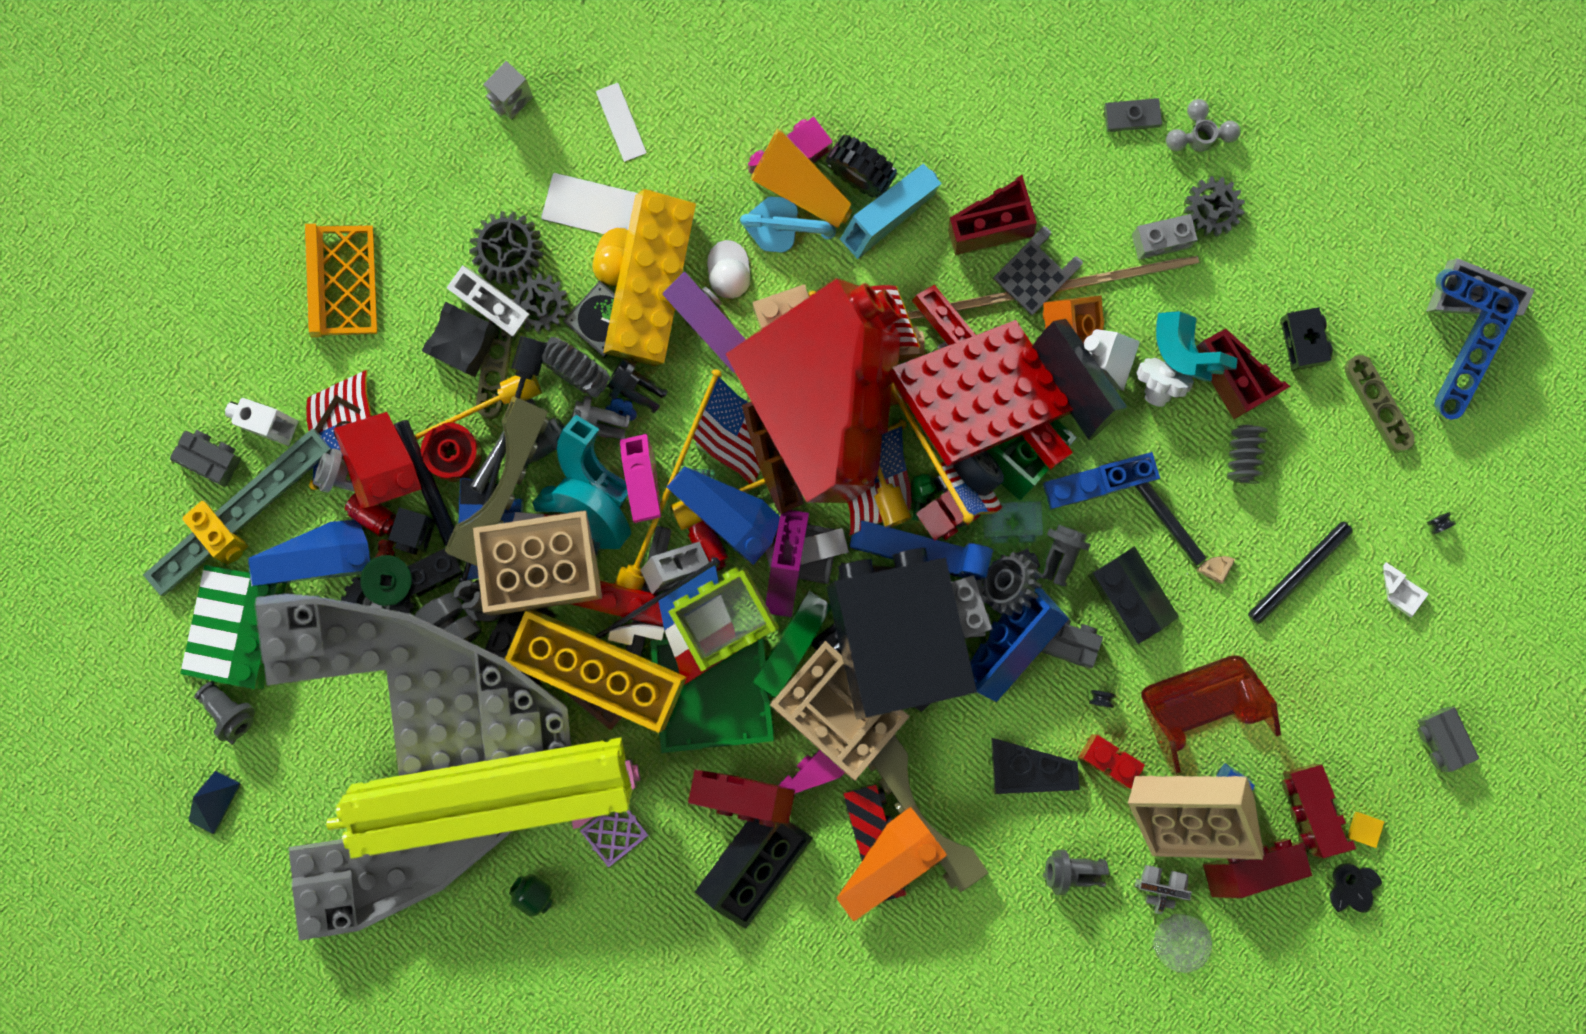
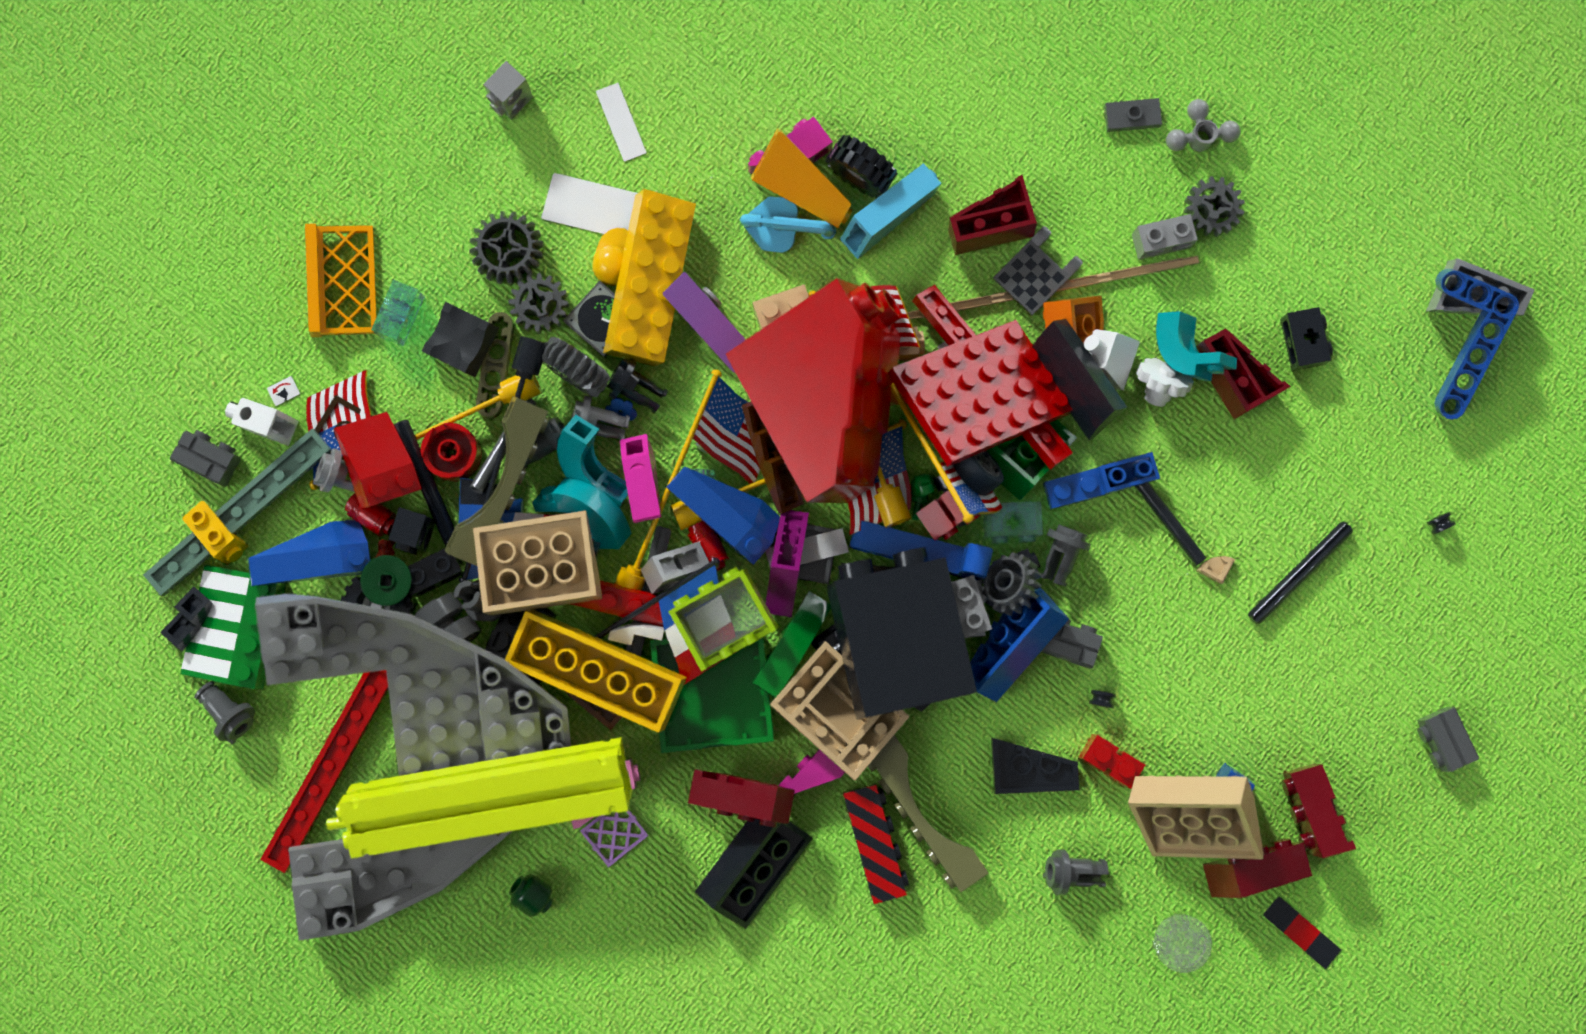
(192, 613): none -> black slope
(213, 801): dark blue slope -> none
(283, 391): none -> white sticker
(327, 769): none -> red plate
(398, 312): none -> clear light blue brick
(488, 300): white slope -> none
(728, 269): white cap -> none
(894, 860): orange wedge -> none
(1133, 596): black slope -> none
(1151, 882): light grey hips -> none
(1205, 696): clear red windscreen -> none
(1246, 454): dark grey piece -> none
(1302, 932): none -> black sticker
(1356, 890): black plate -> none
(1365, 829): yellow tile -> none
(1374, 406): olive beam -> none
(1402, 592): white slope -> none

